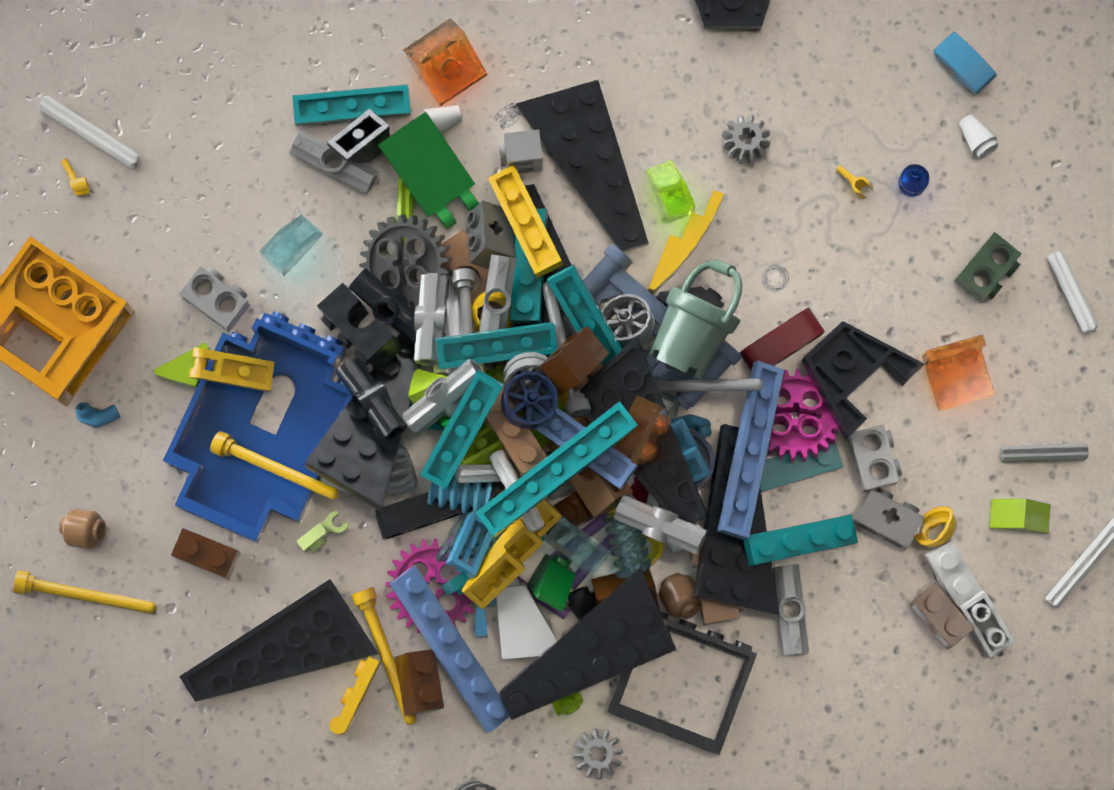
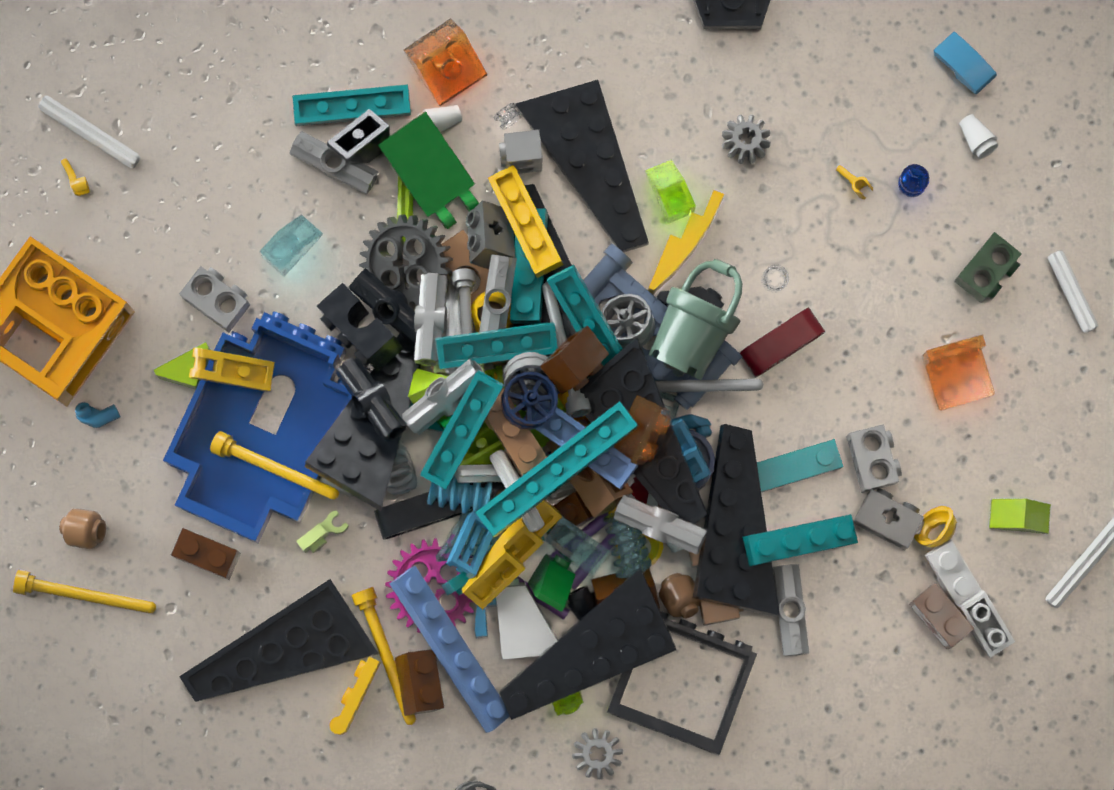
(750, 452): medium blue plate -> none
(794, 440): dark pink gear -> none
(845, 362): black wing -> none
(1037, 453): light grey axle -> none

